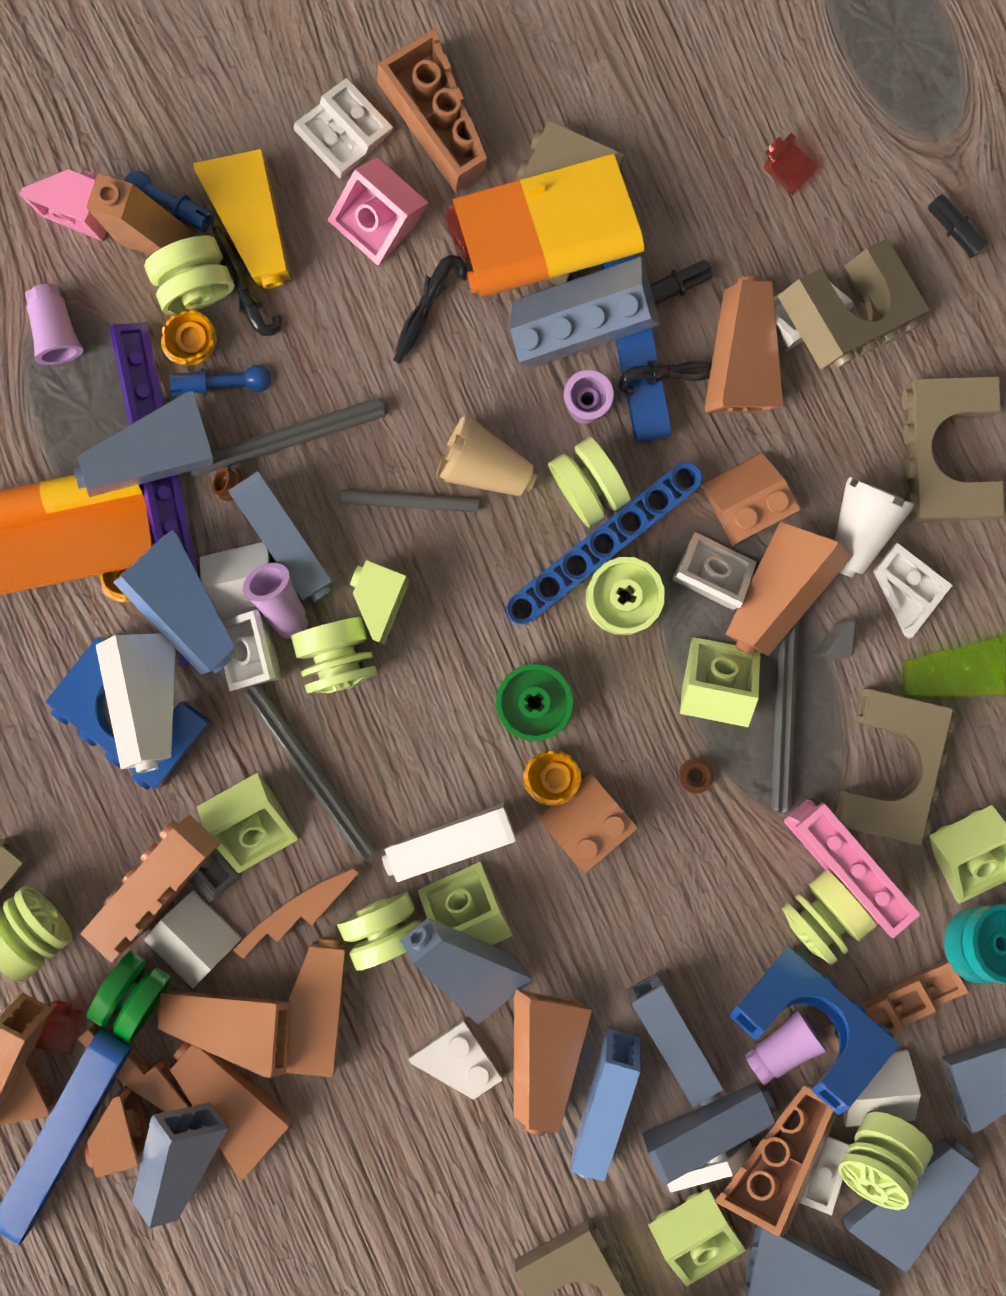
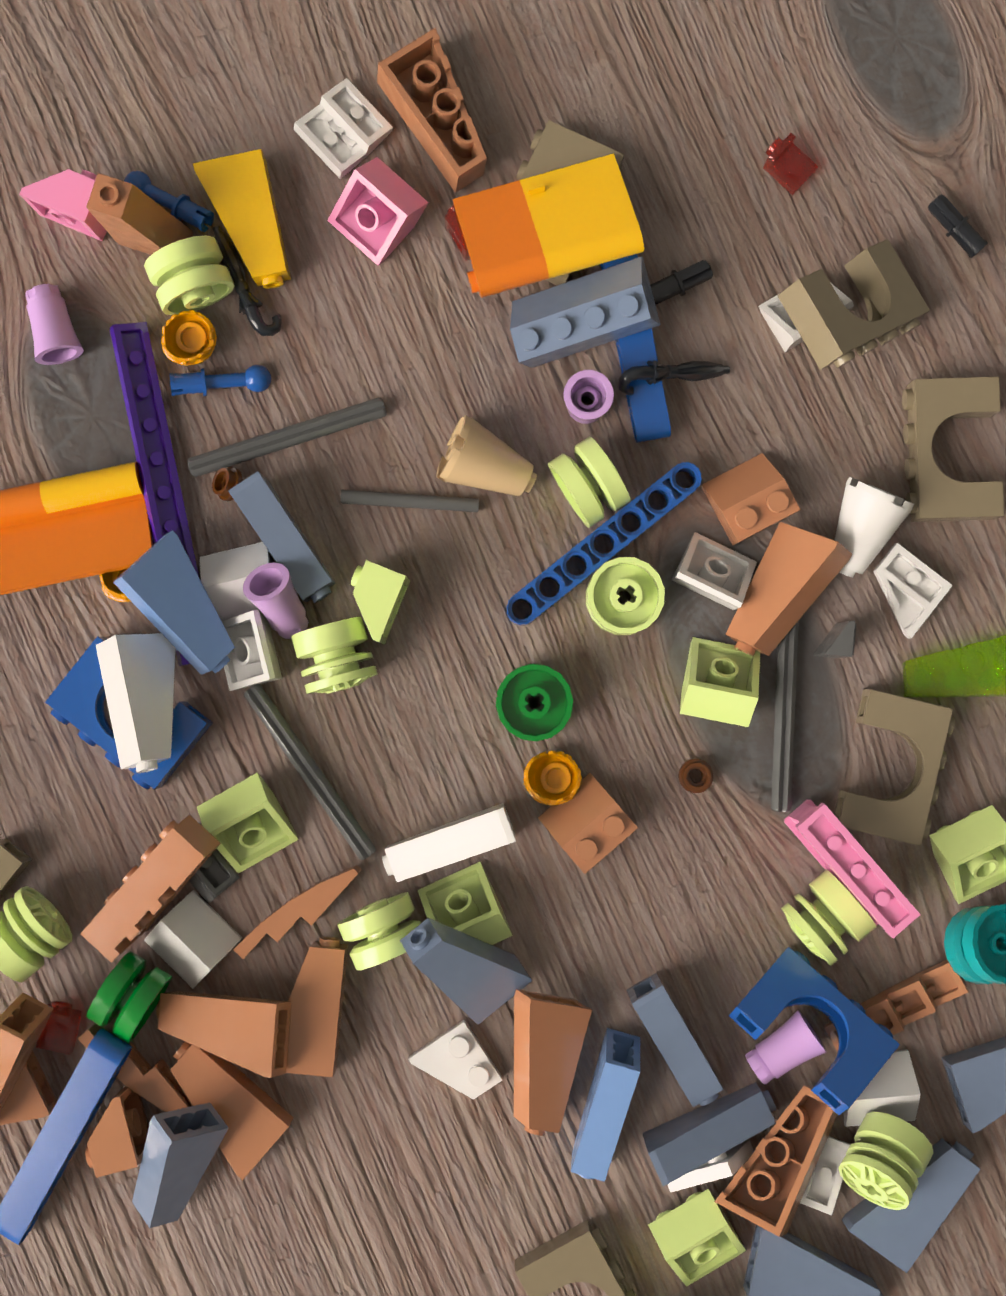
(147, 450): sand blue slope -> none
(433, 288): black piece -> none
(746, 353): nougat slope -> none

